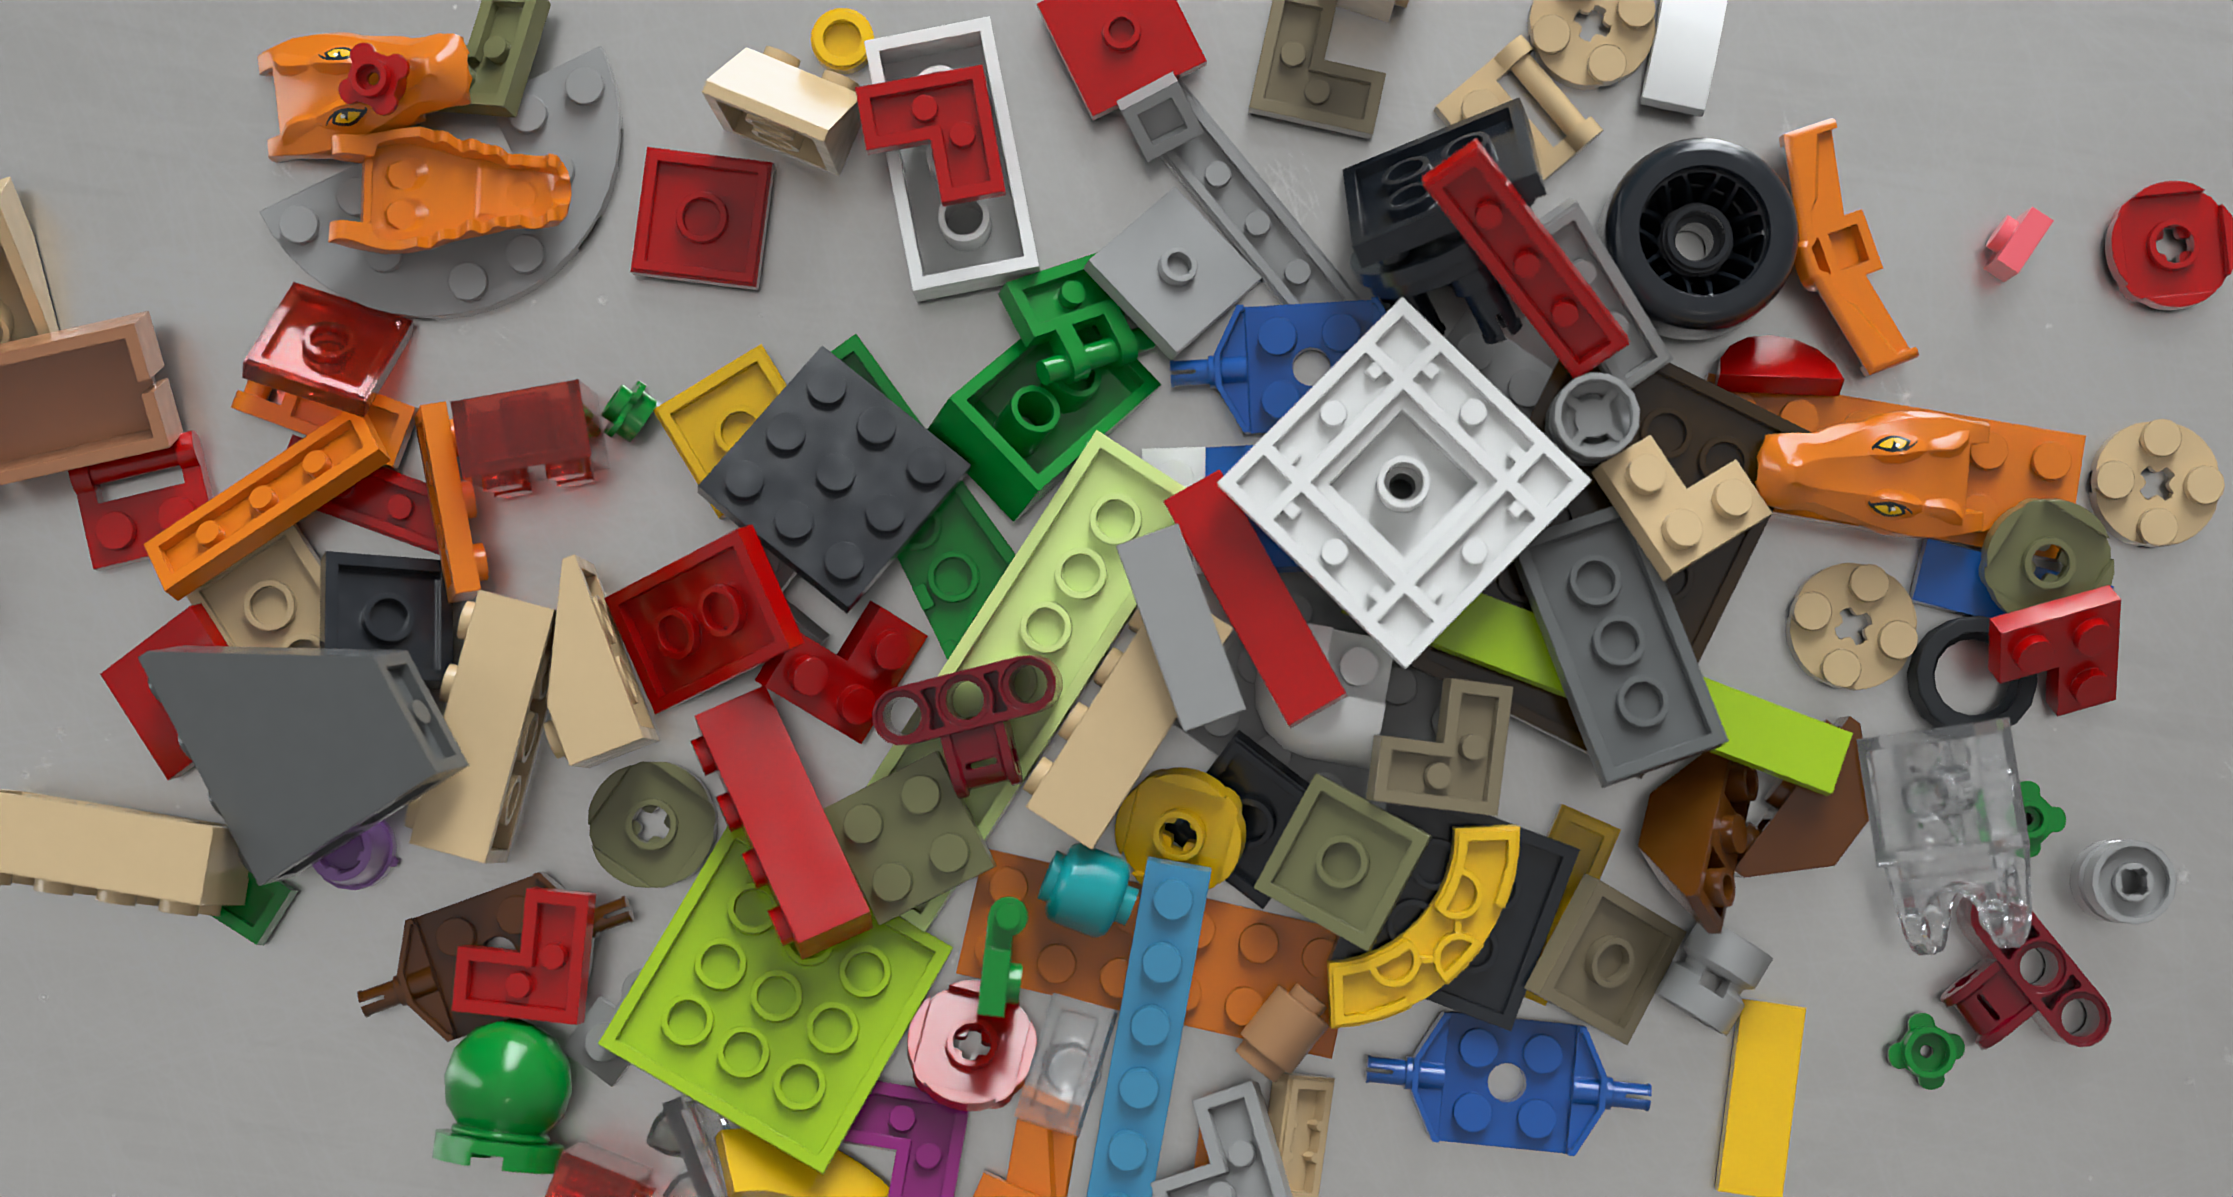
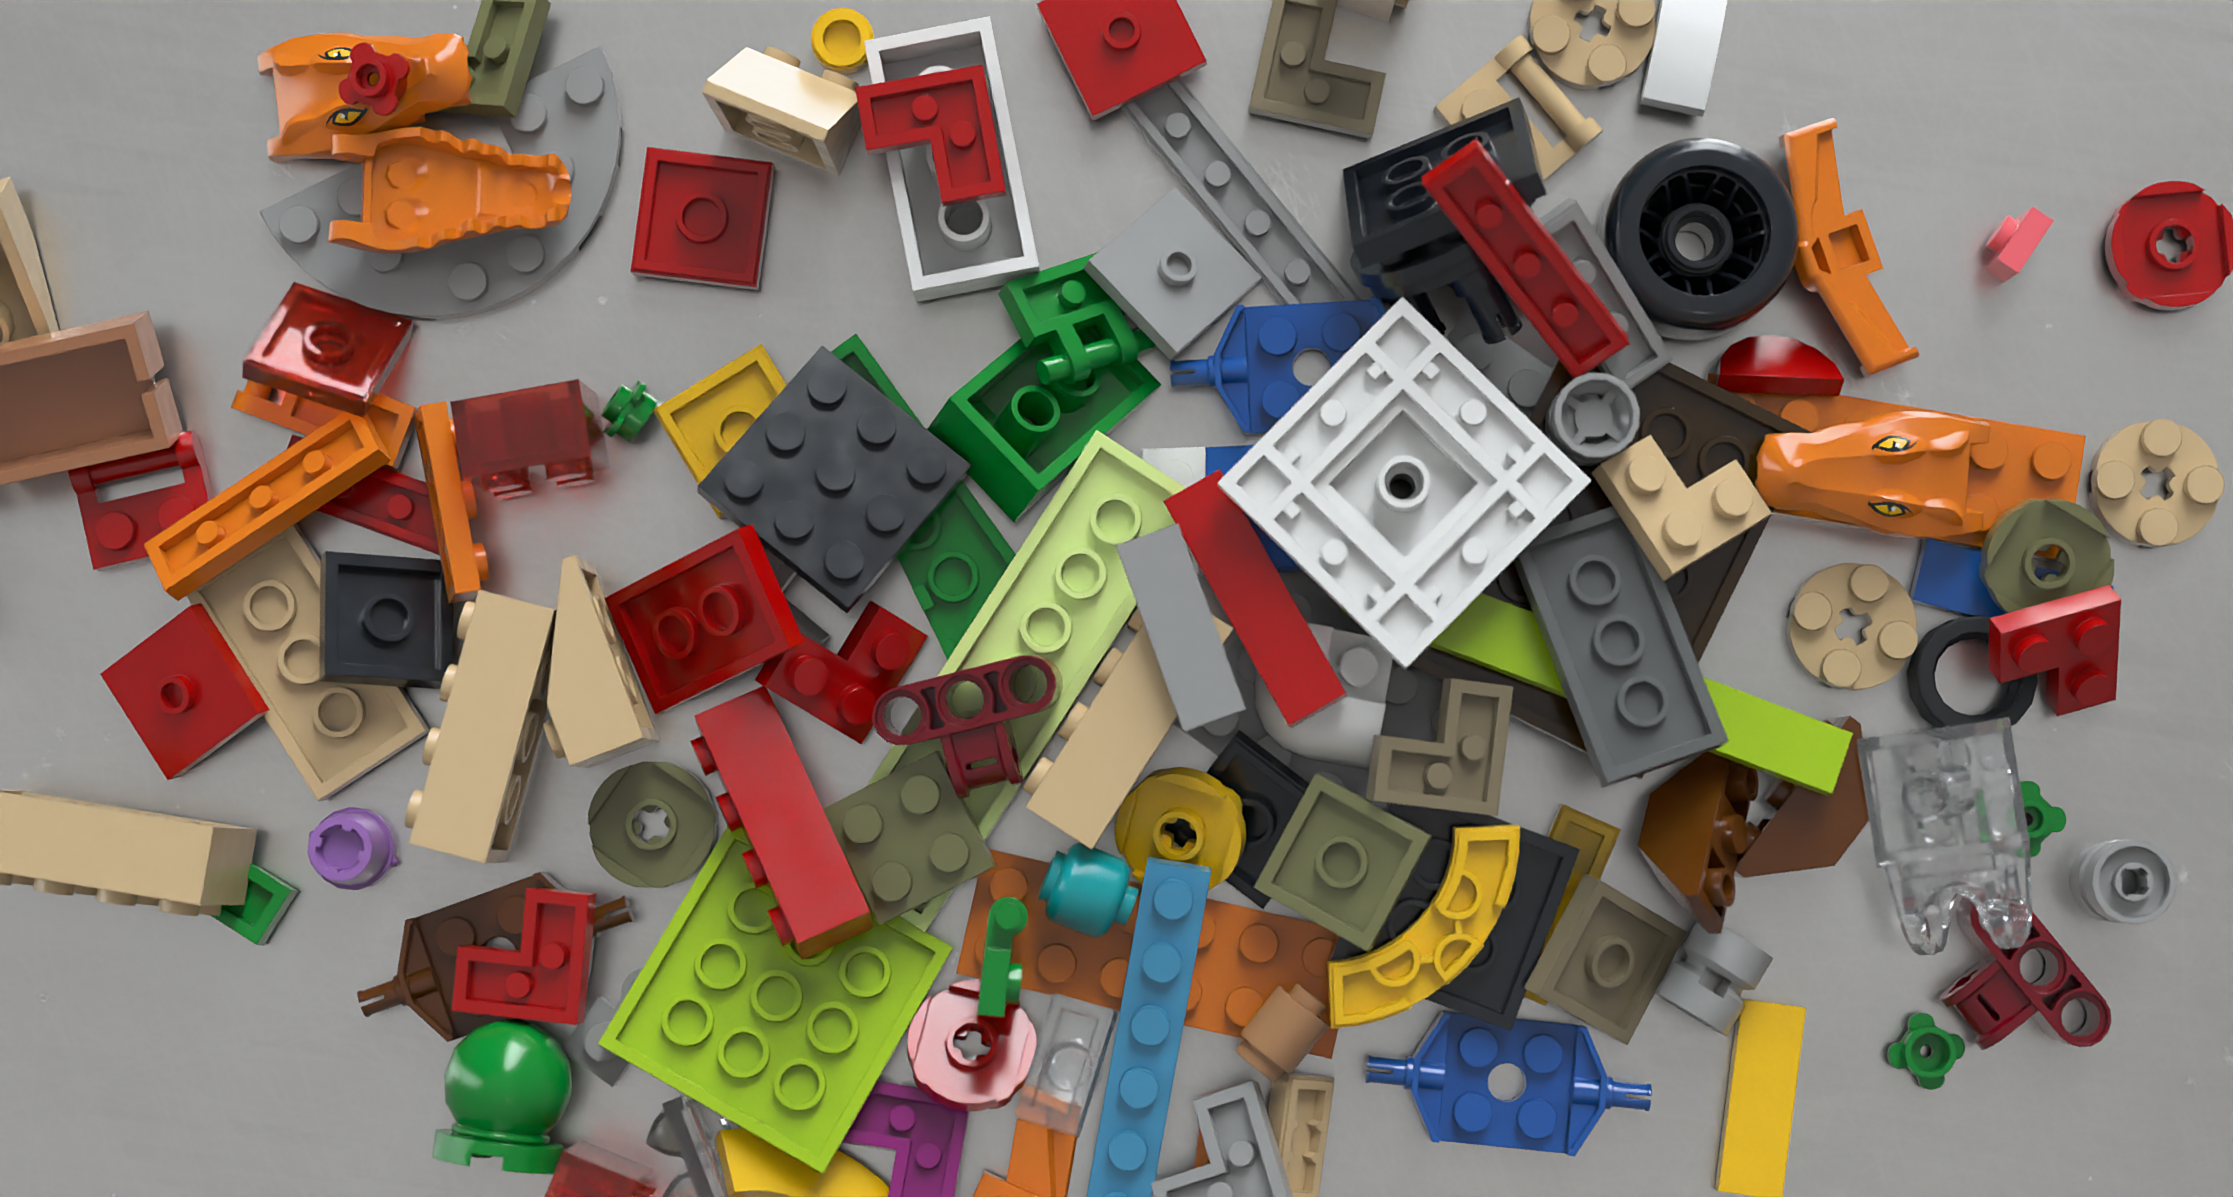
(303, 743): dark grey slope -> none
(1160, 116): light grey plate -> none

